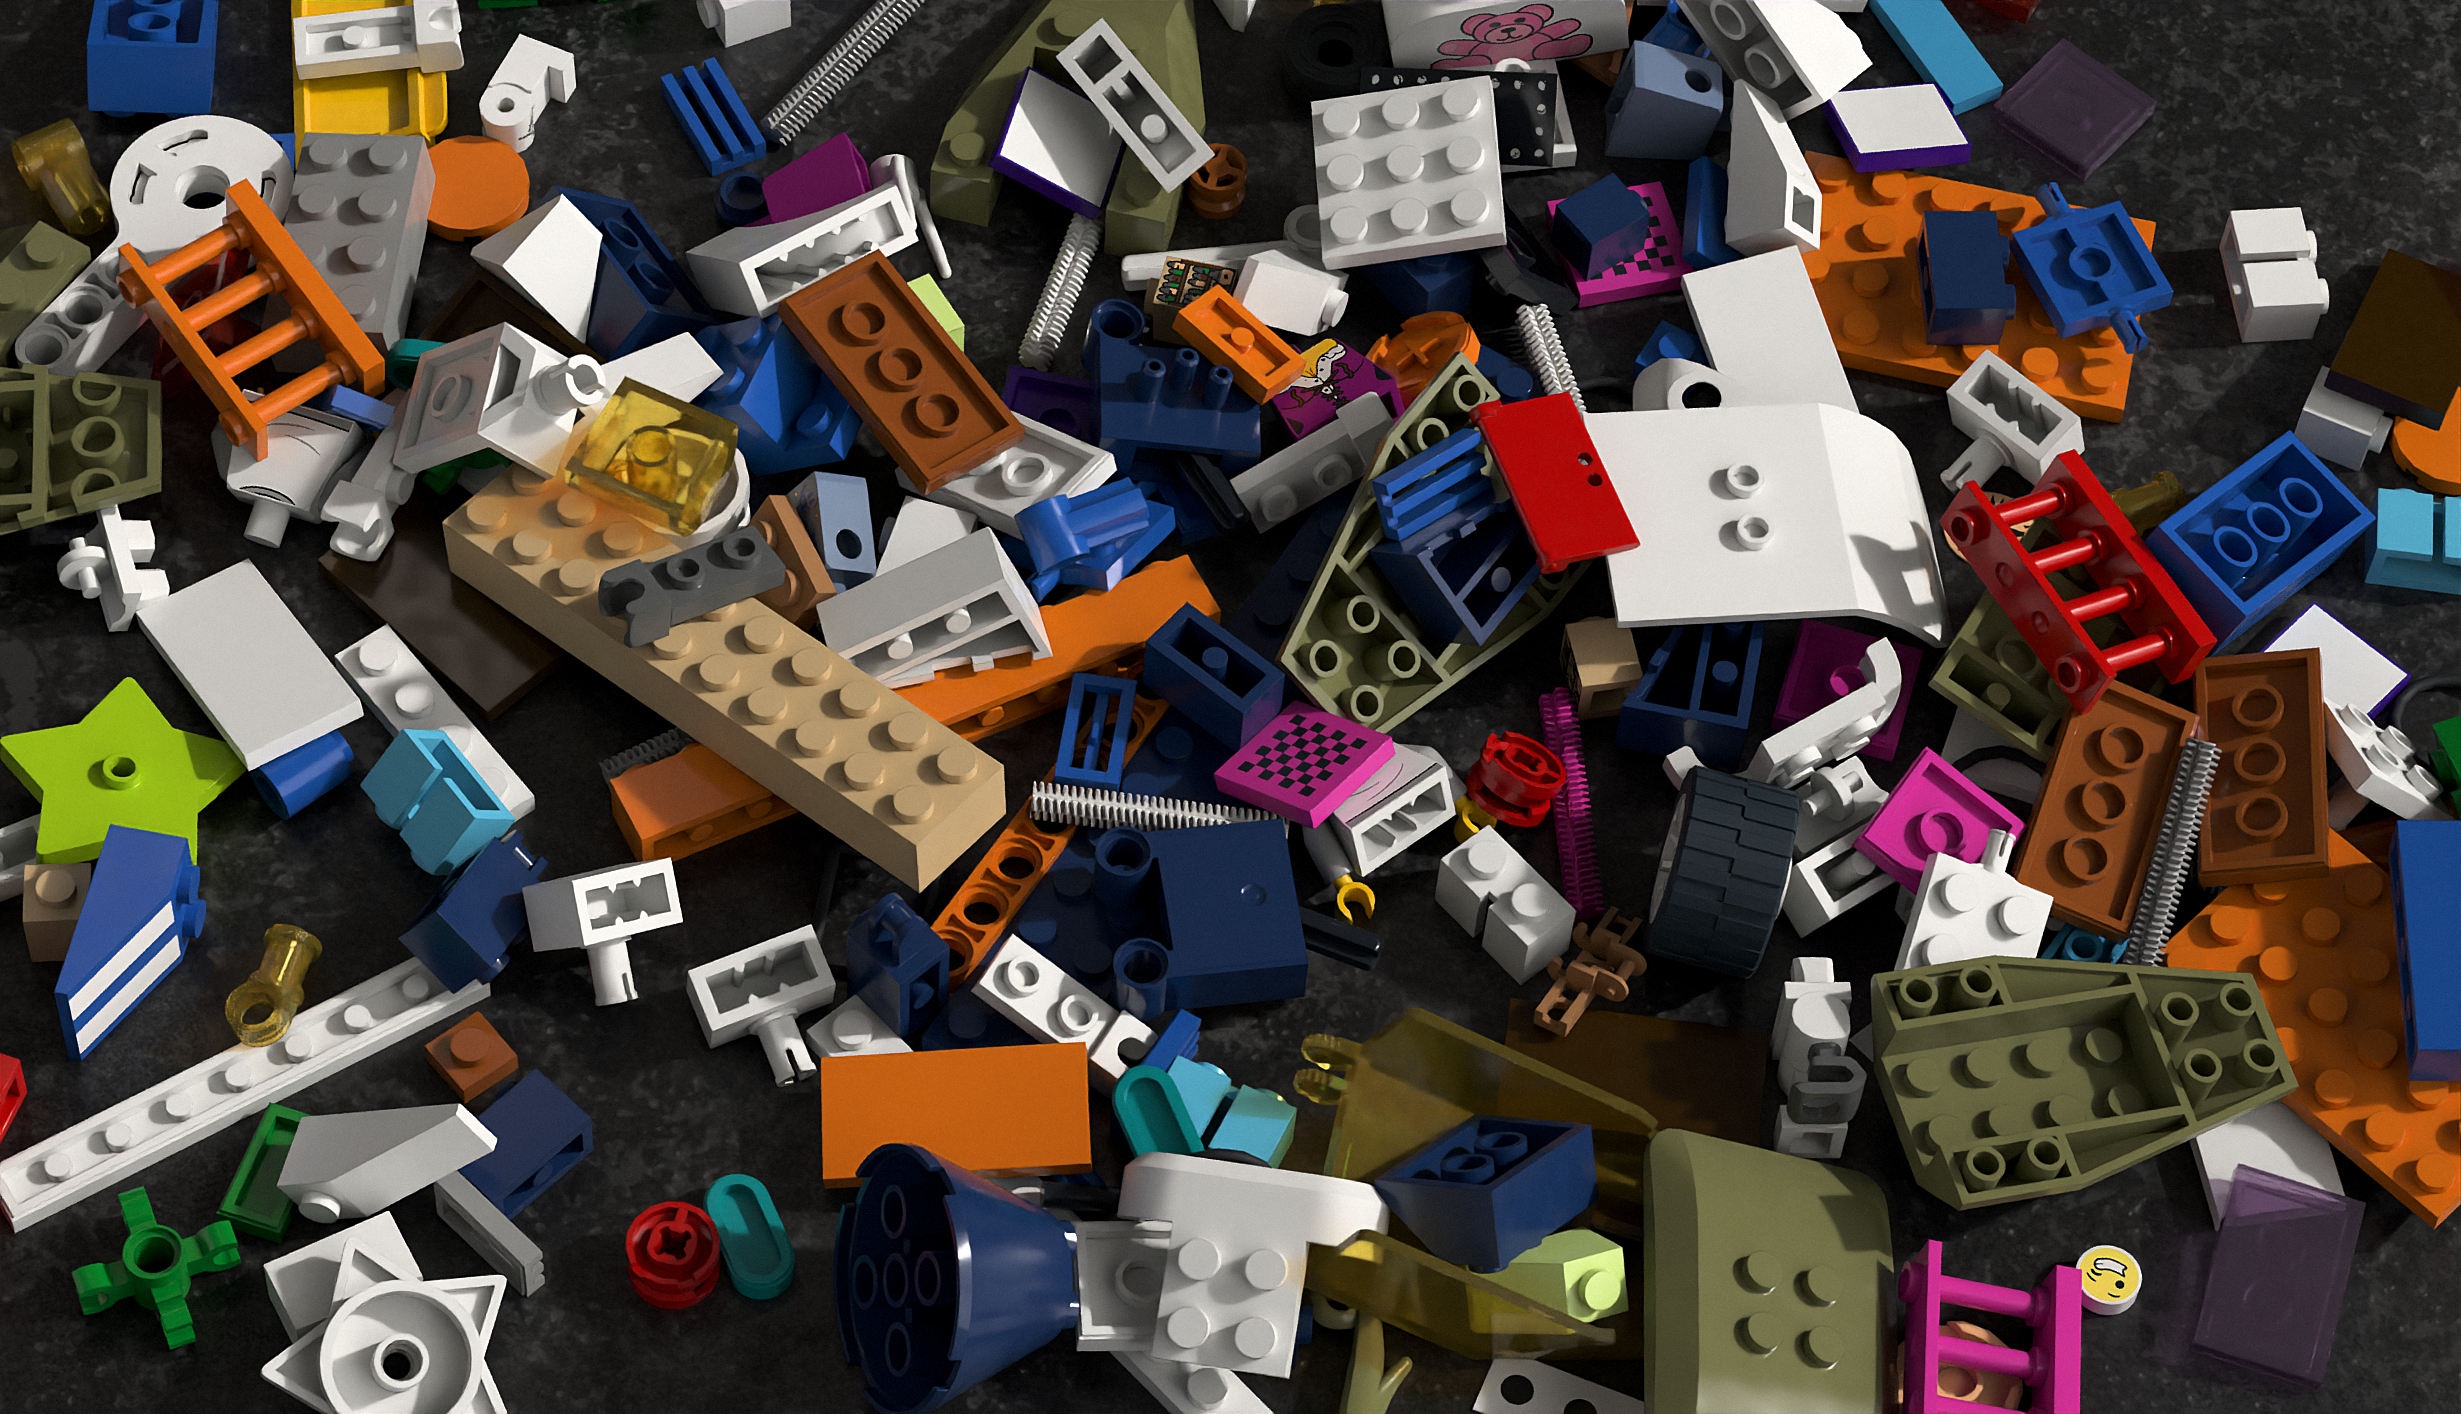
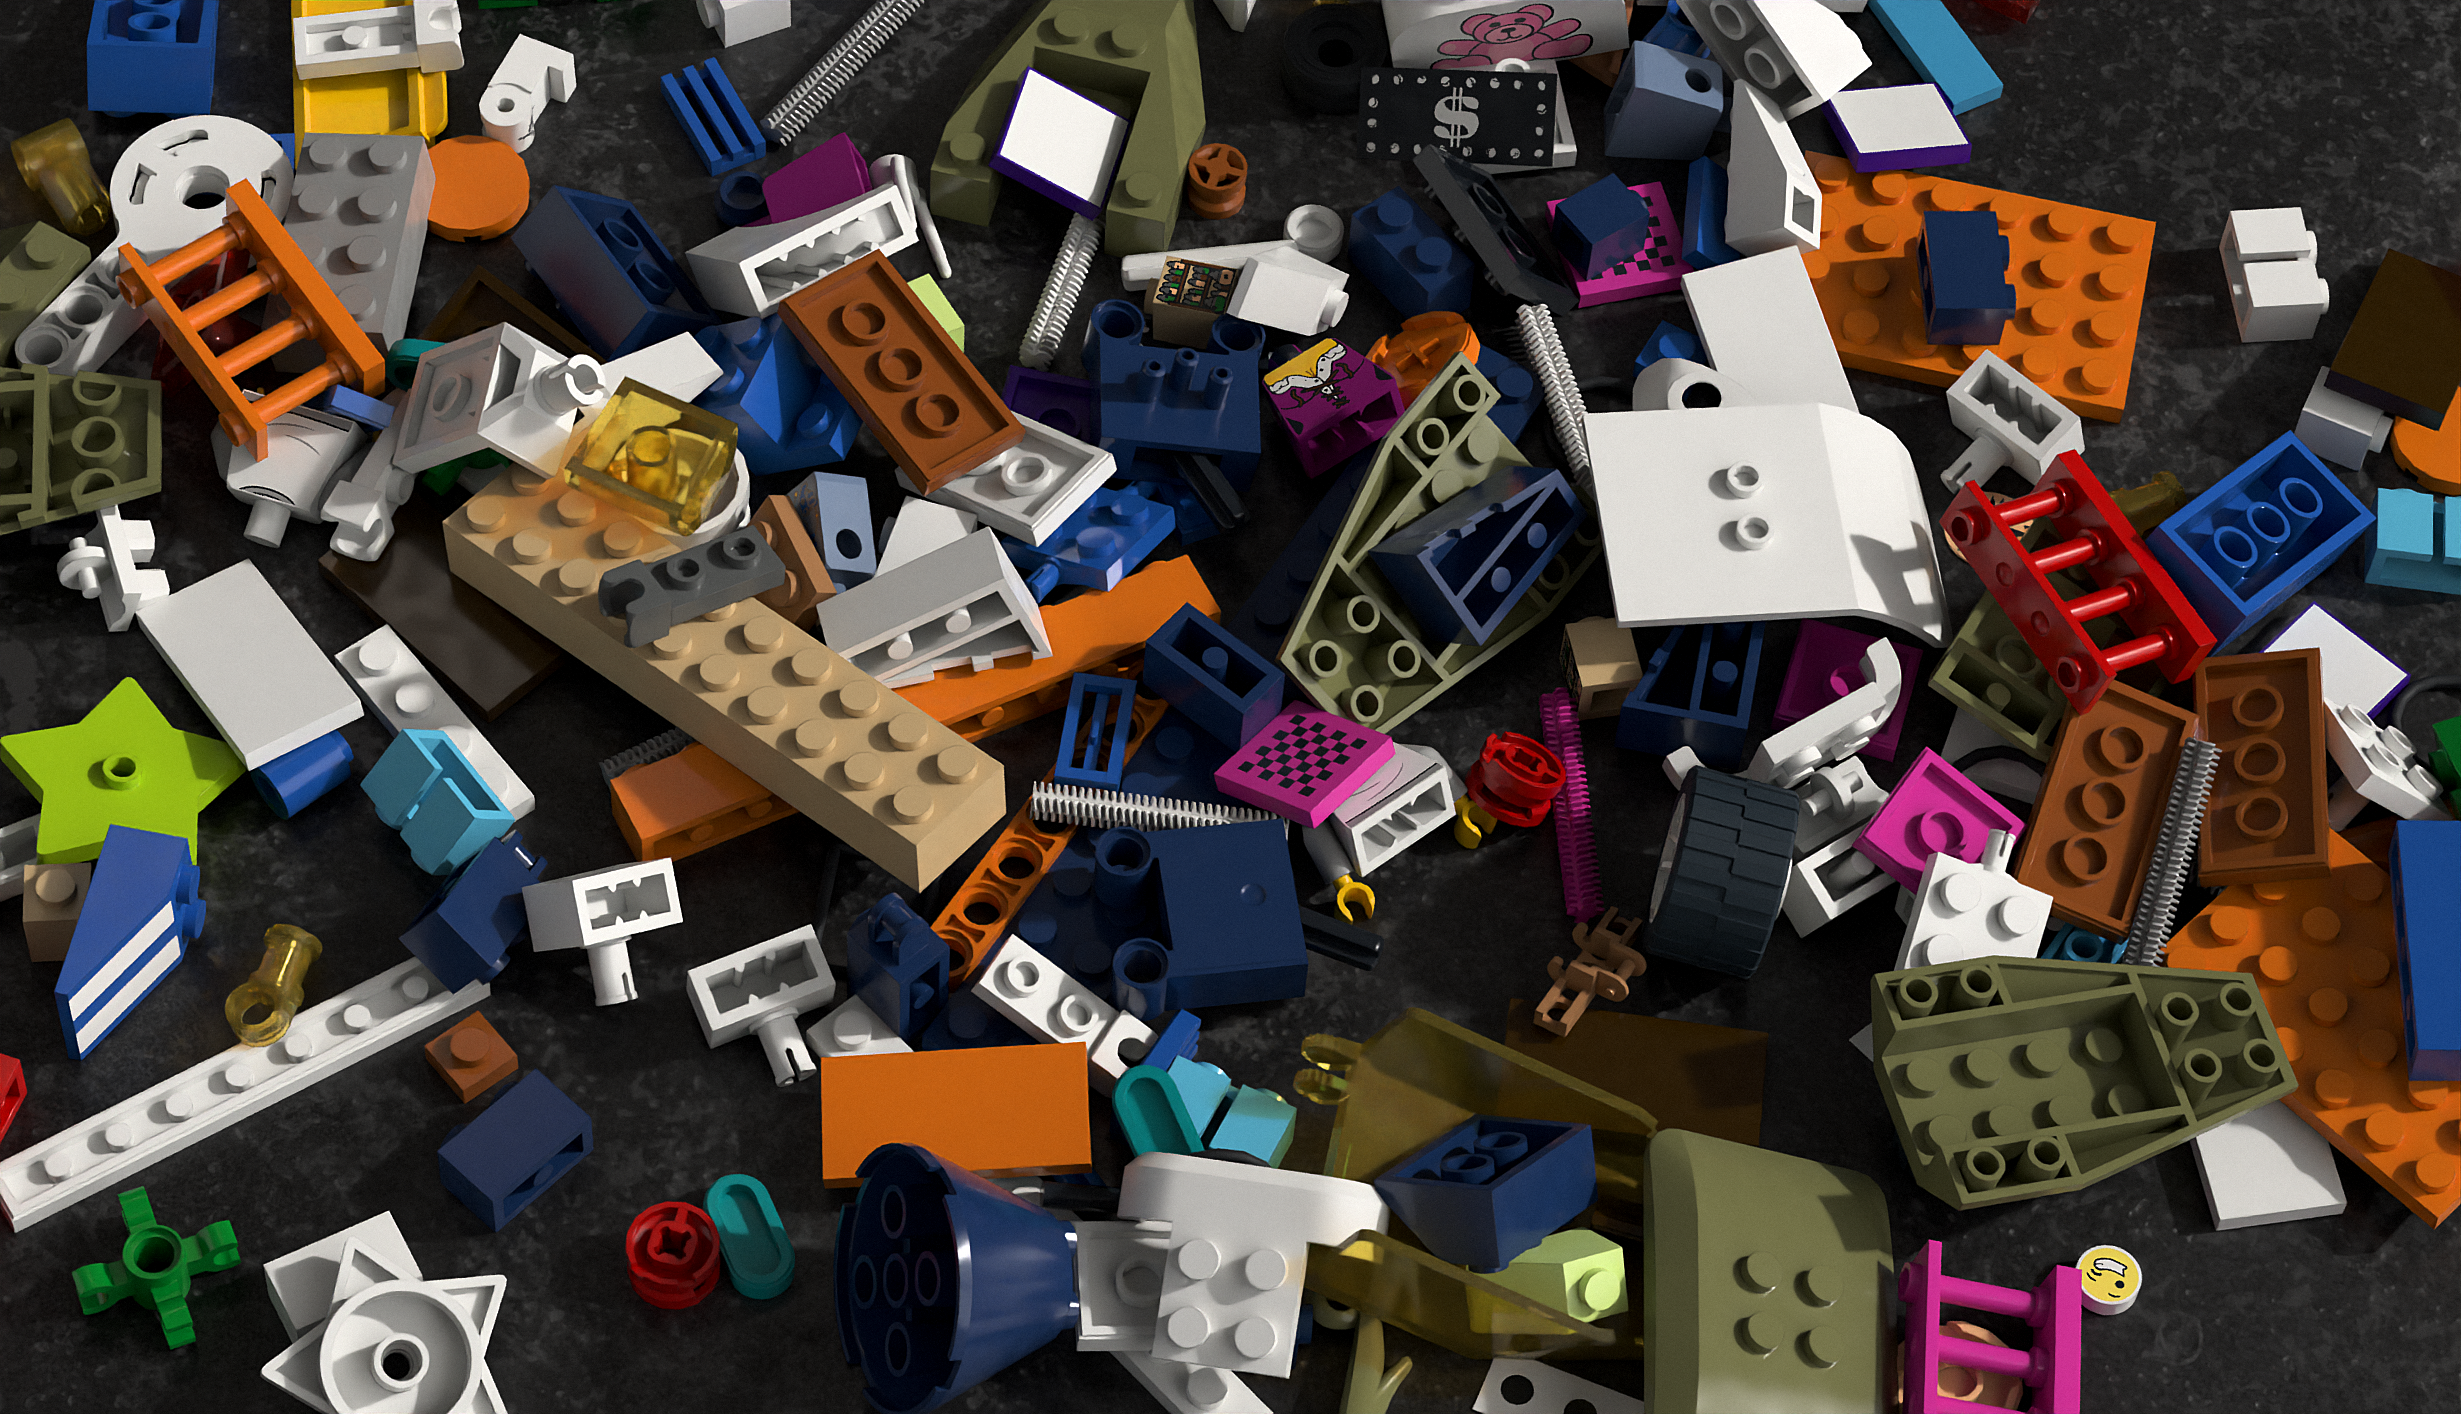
(253, 1199): green tile -> none
(374, 1158): white slope -> none
(489, 1233): light grey tile -> none
(548, 262): white slope -> none
(1066, 529): blue piece -> none
(1135, 105): white slope -> none
(1241, 342): orange plate -> none
(1314, 464): white plate -> none
(1408, 173): white plate -> none
(1435, 494): blue tile -> none
(1527, 915): white piece -> none
(1563, 505): red door -> none
(1812, 1068): white hips -> none
(2073, 109): clear purple tile -> none
(2090, 268): blue plate -> none
(2277, 1276): clear purple tile -> none

